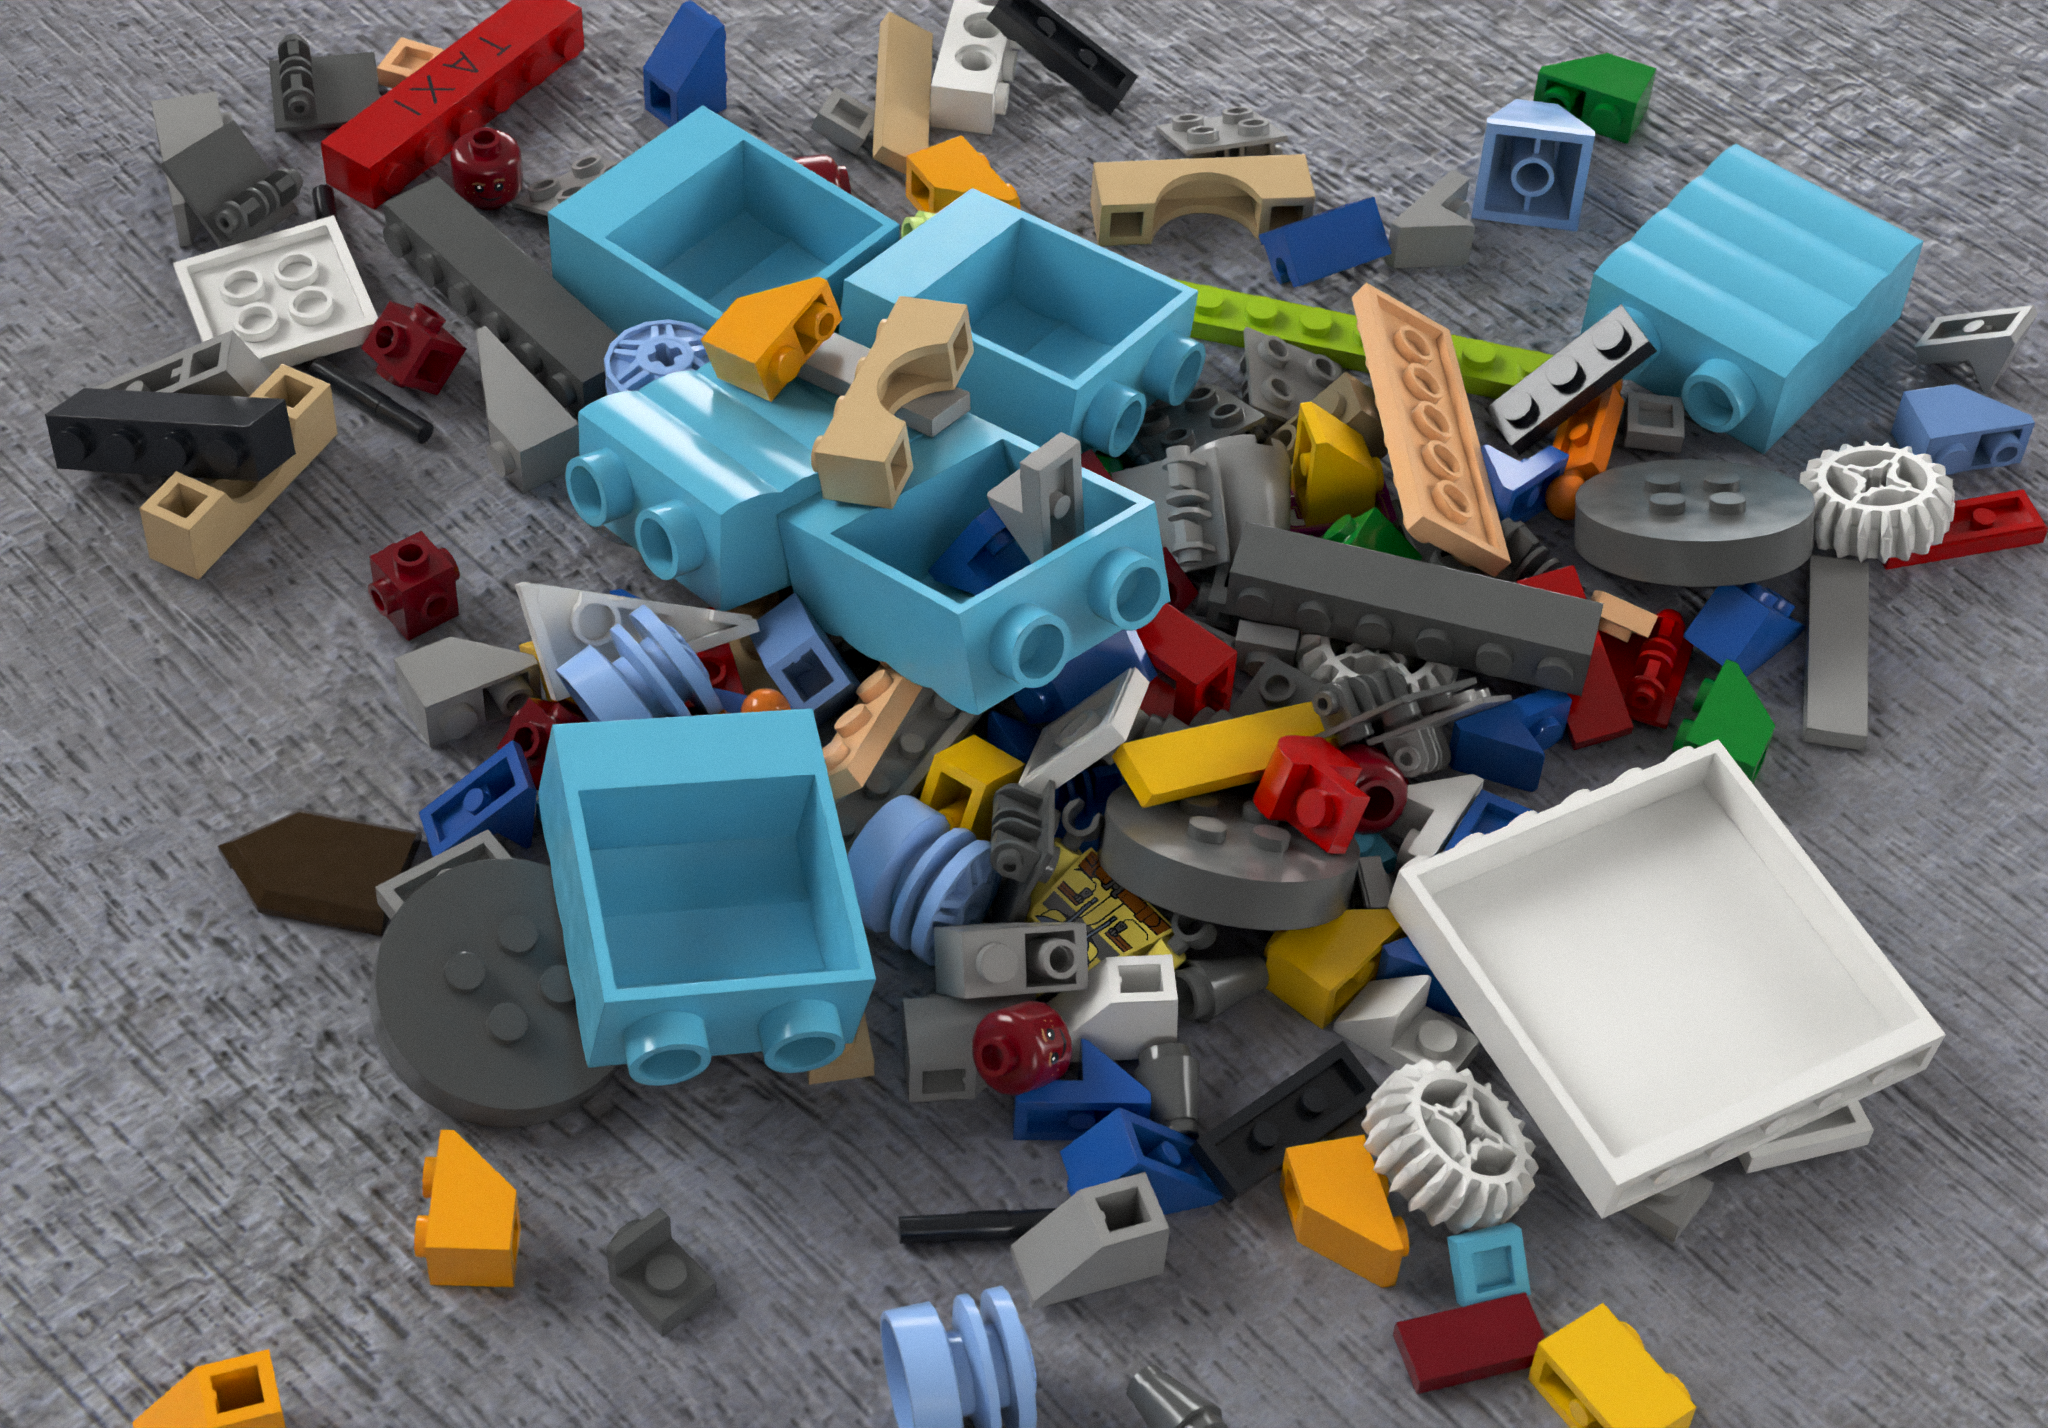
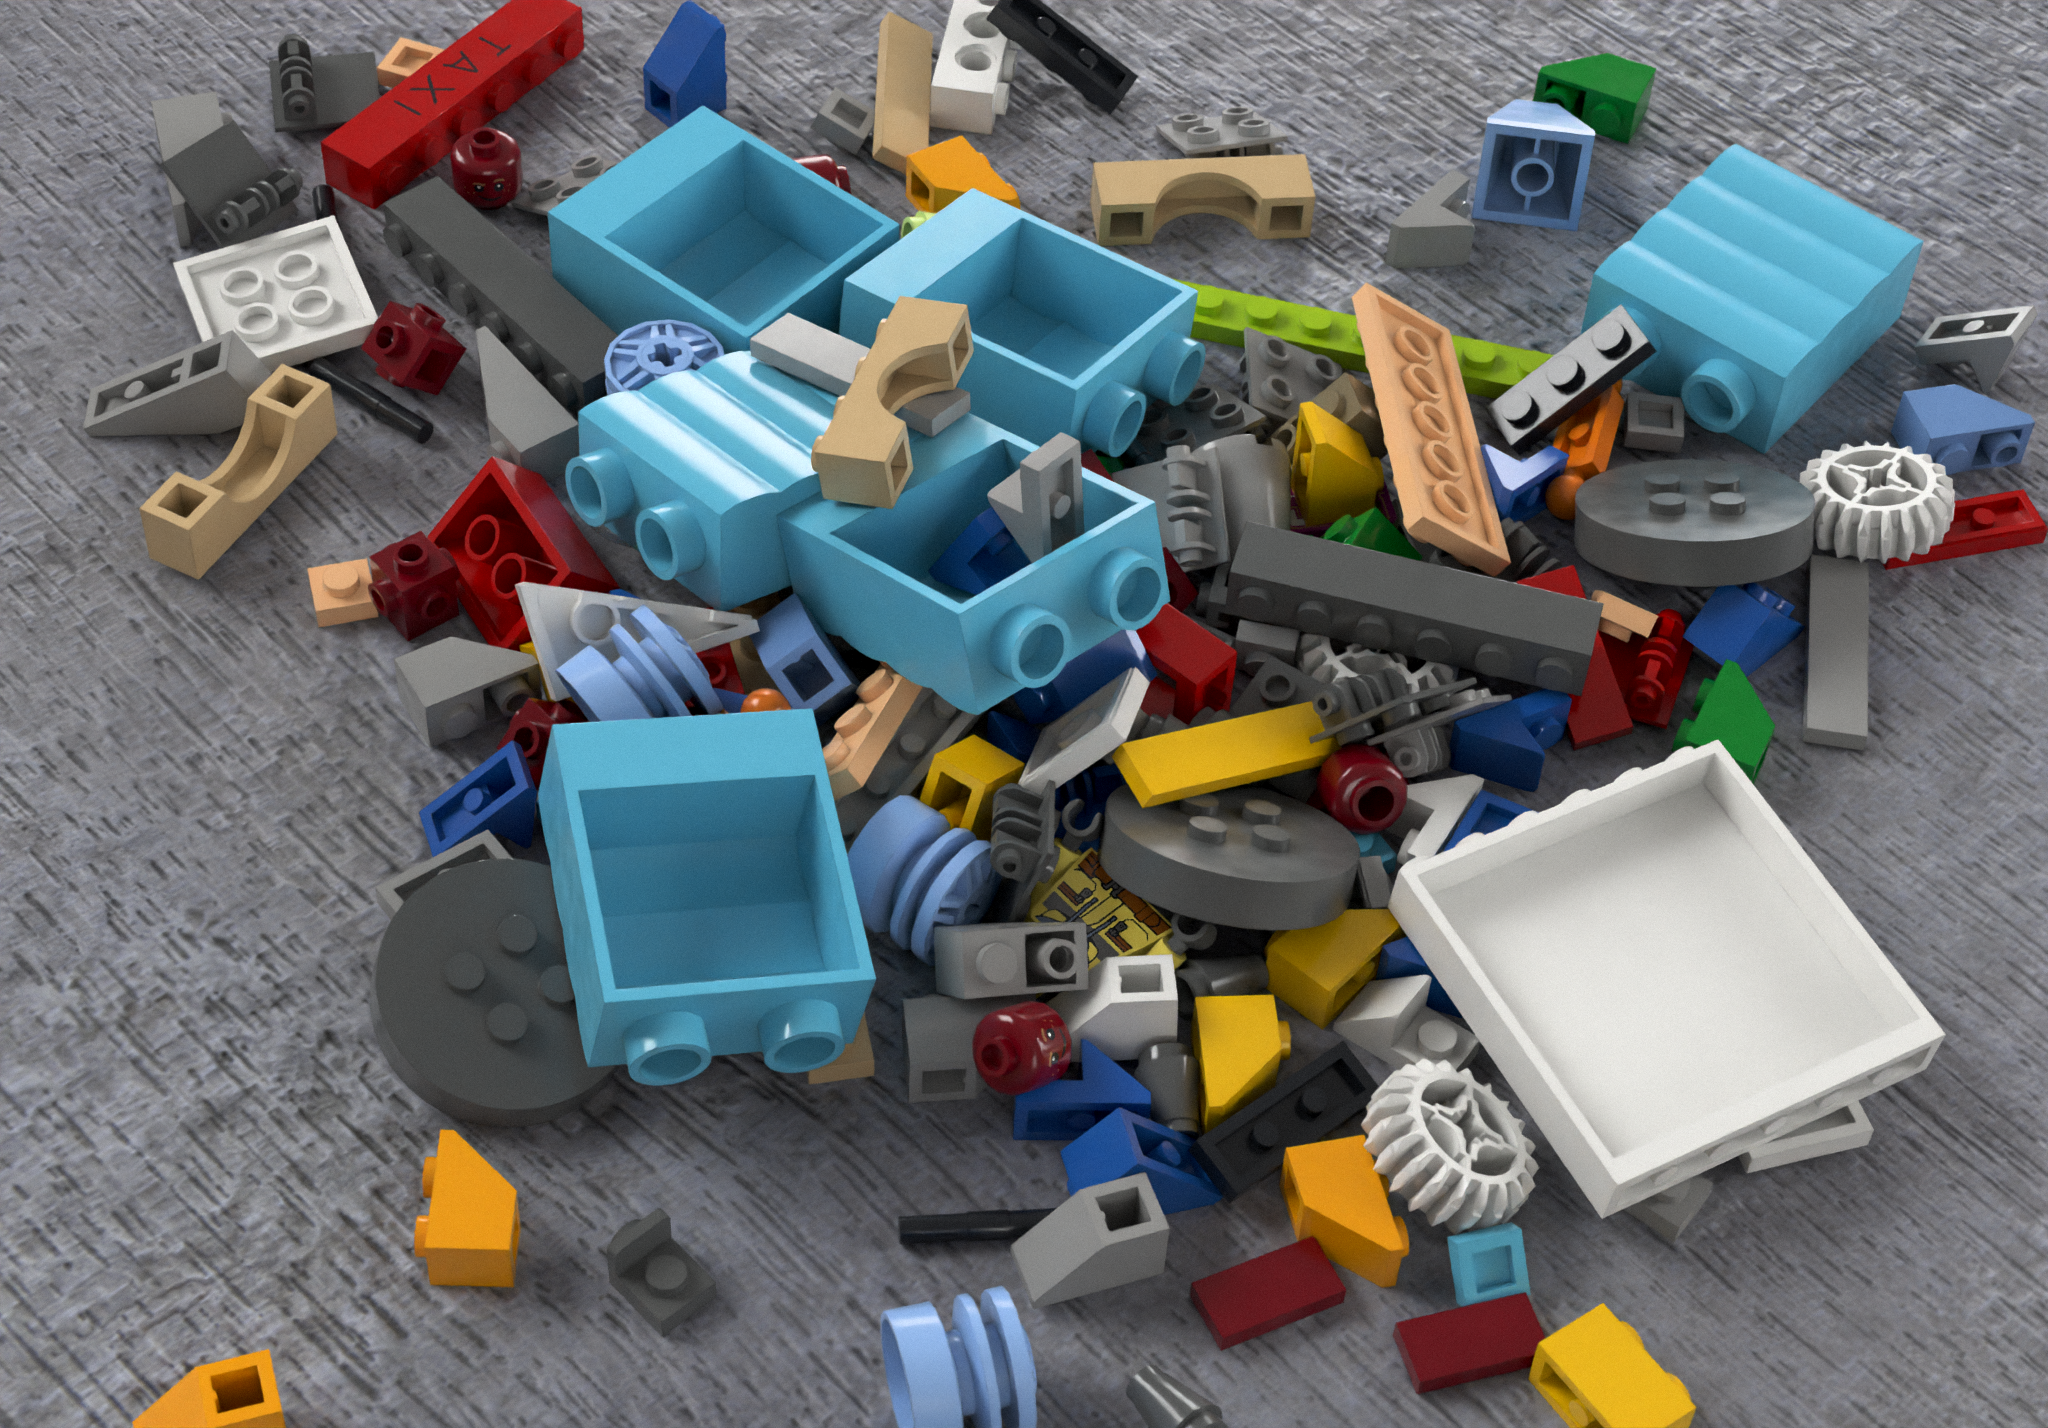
(171, 434): black brick -> none
(321, 868): dark brown tile -> none
(341, 592): none -> light nougat plate
(509, 533): none -> red slope
(771, 335): light orange slope -> none
(1236, 1052): none -> yellow slope
(1267, 1292): none -> dark red tile
(1313, 791): red brick -> none
(1326, 243): blue hinge -> none

